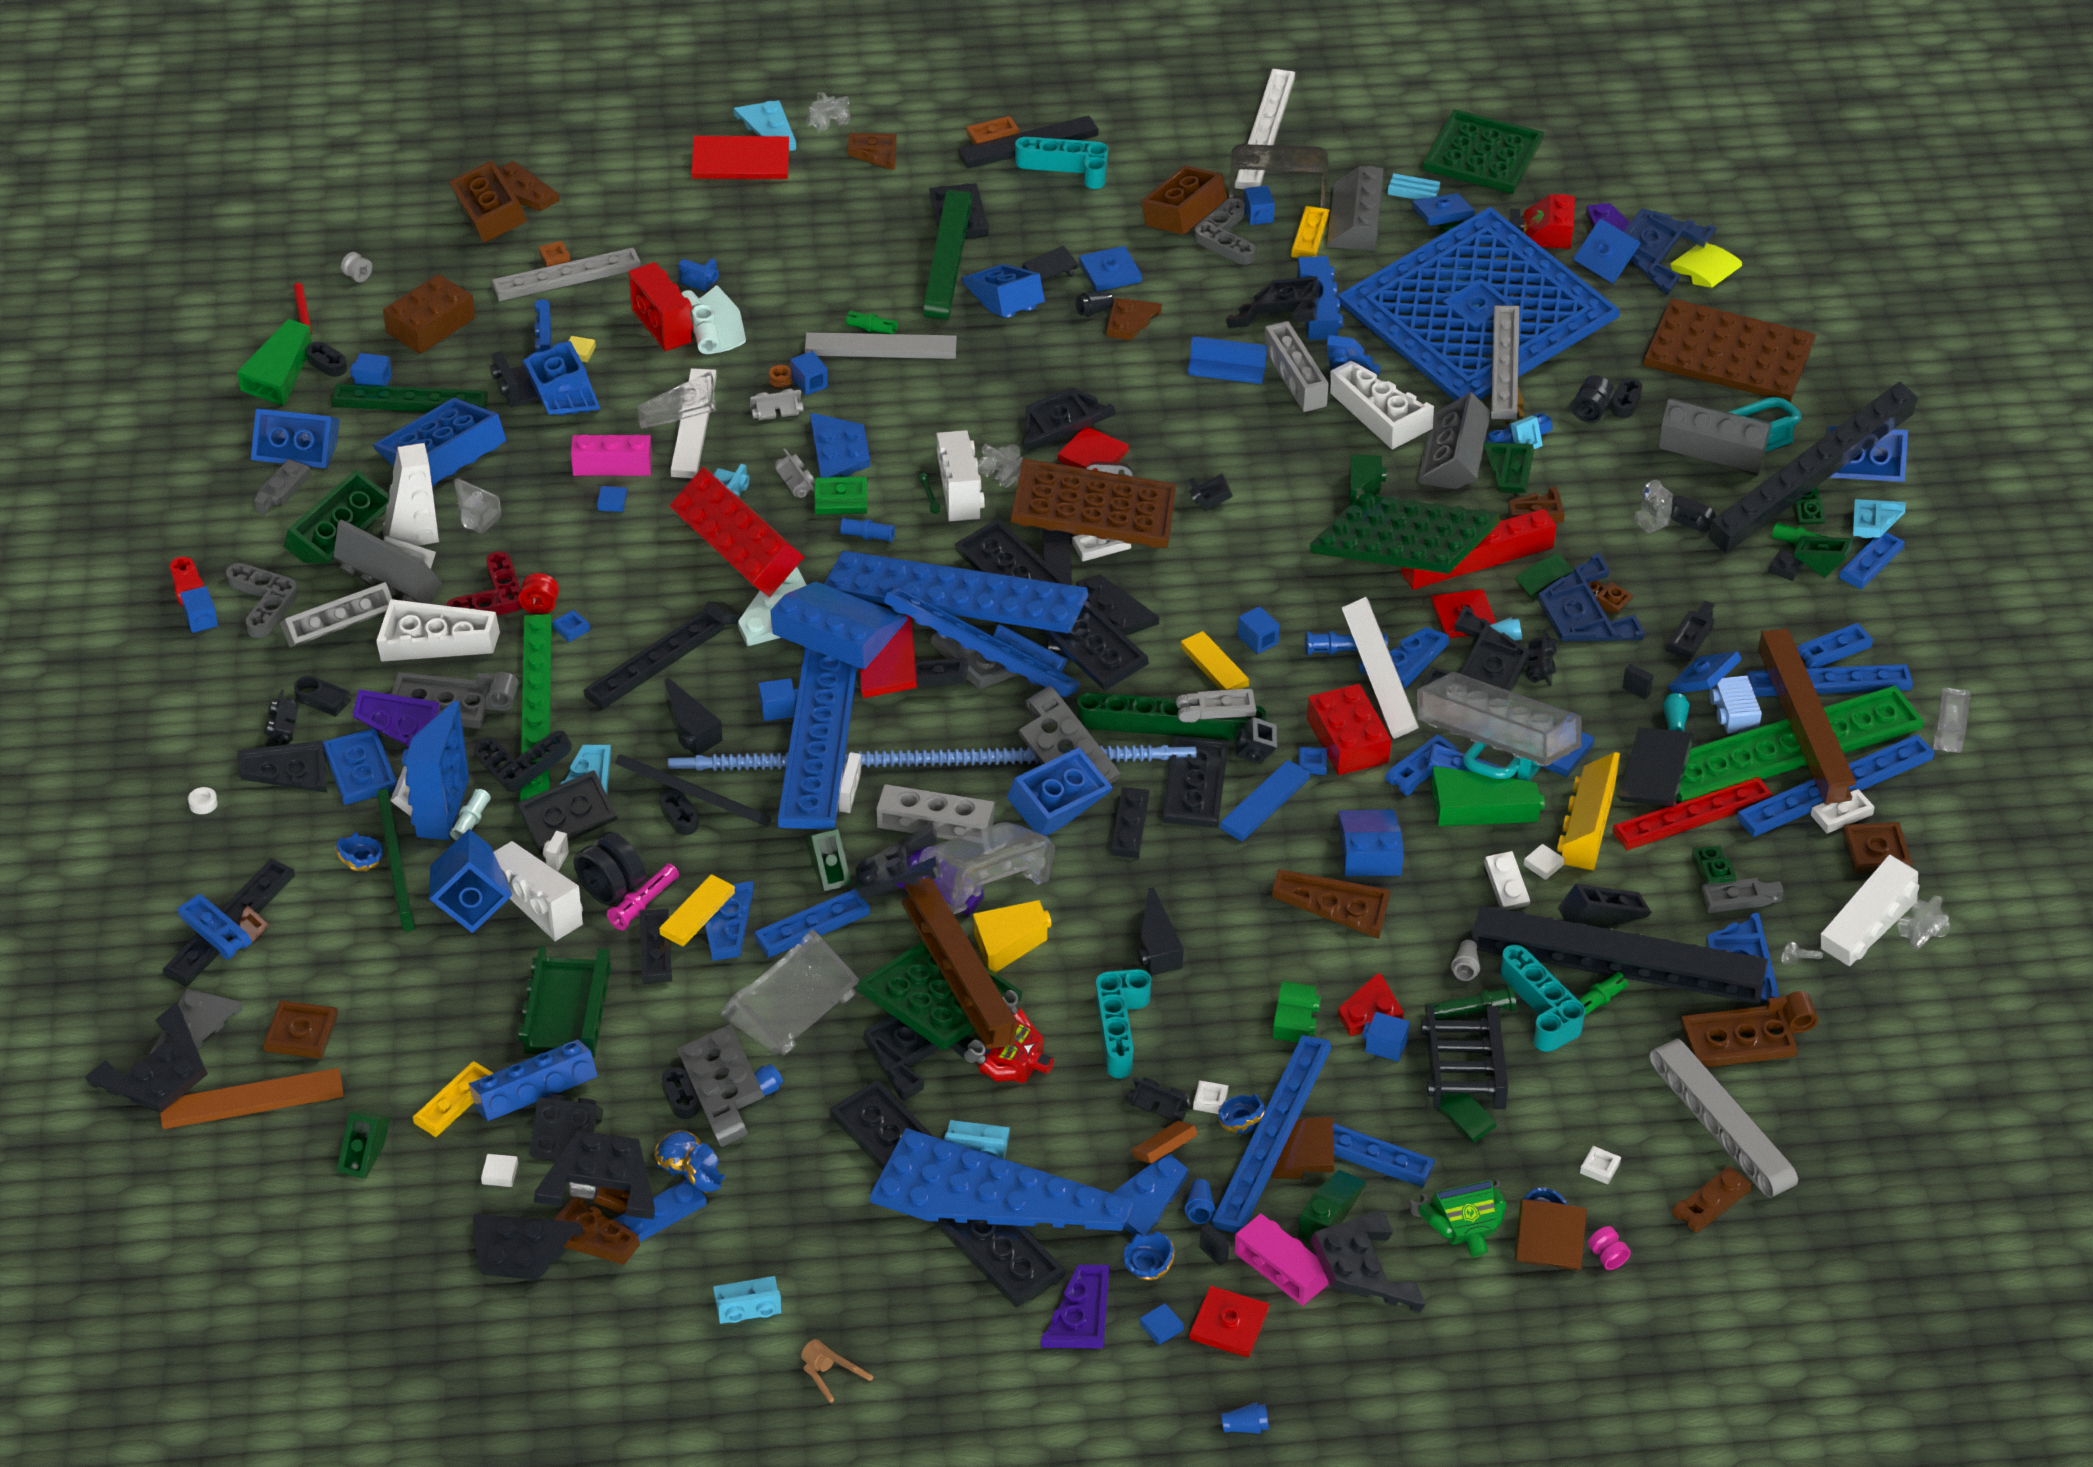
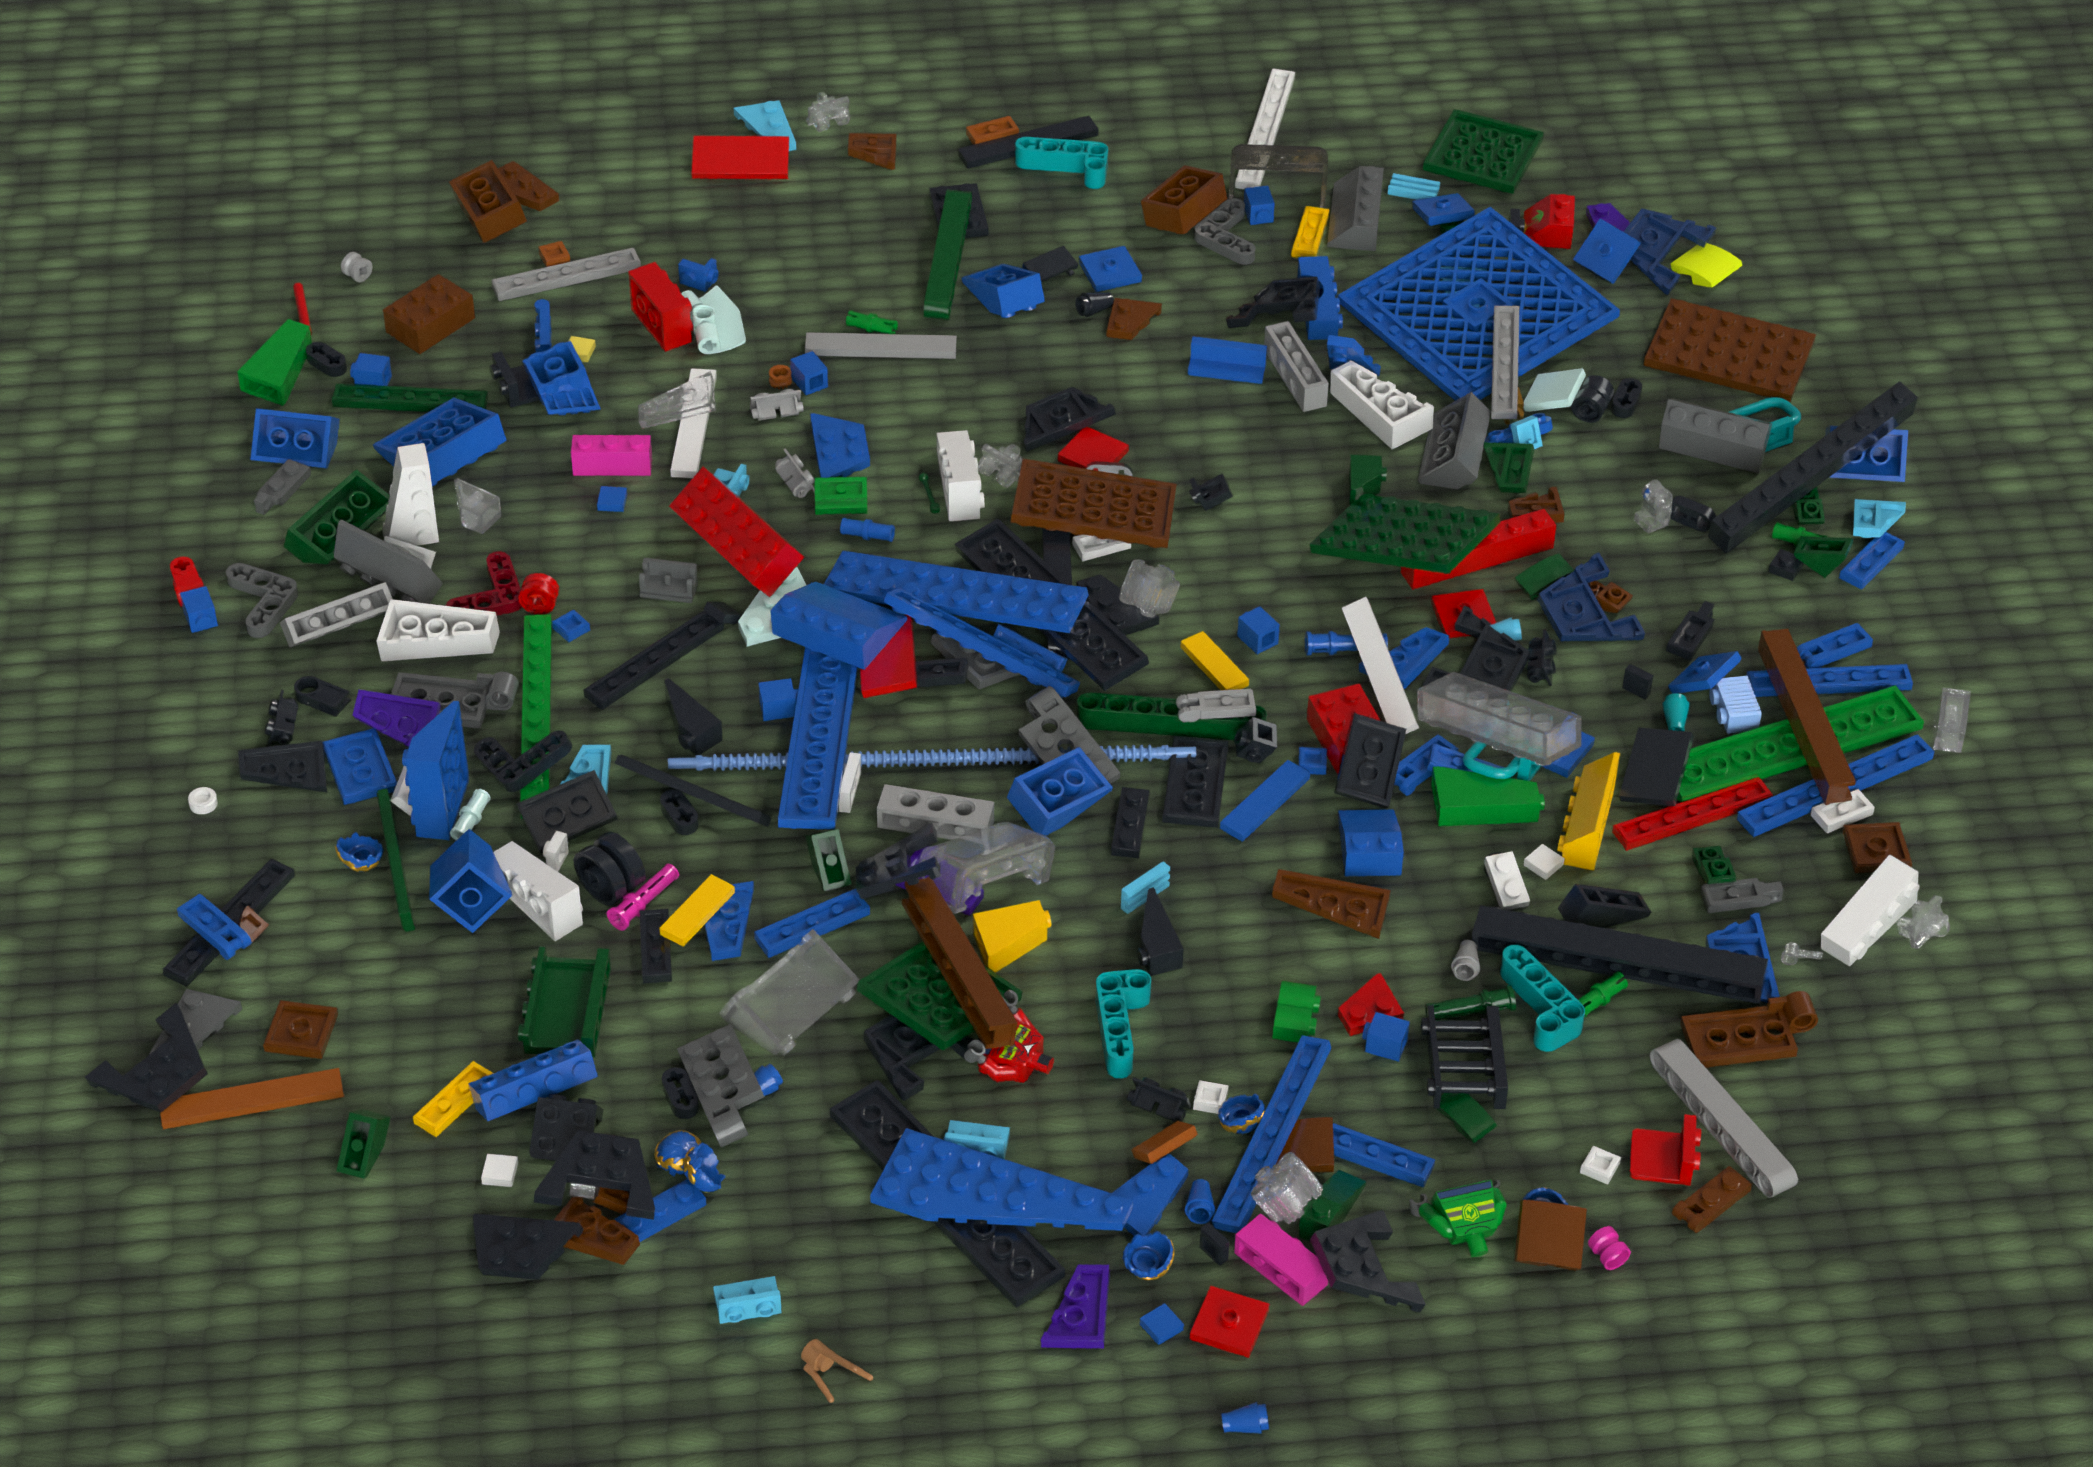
(668, 580): none -> dark grey hinge
(1136, 892): none -> medium azure tile
(1149, 588): none -> clear brick
(1285, 1189): none -> clear brick
(1370, 760): none -> black tile
(1554, 390): none -> light aqua tile
(1666, 1155): none -> red bracket

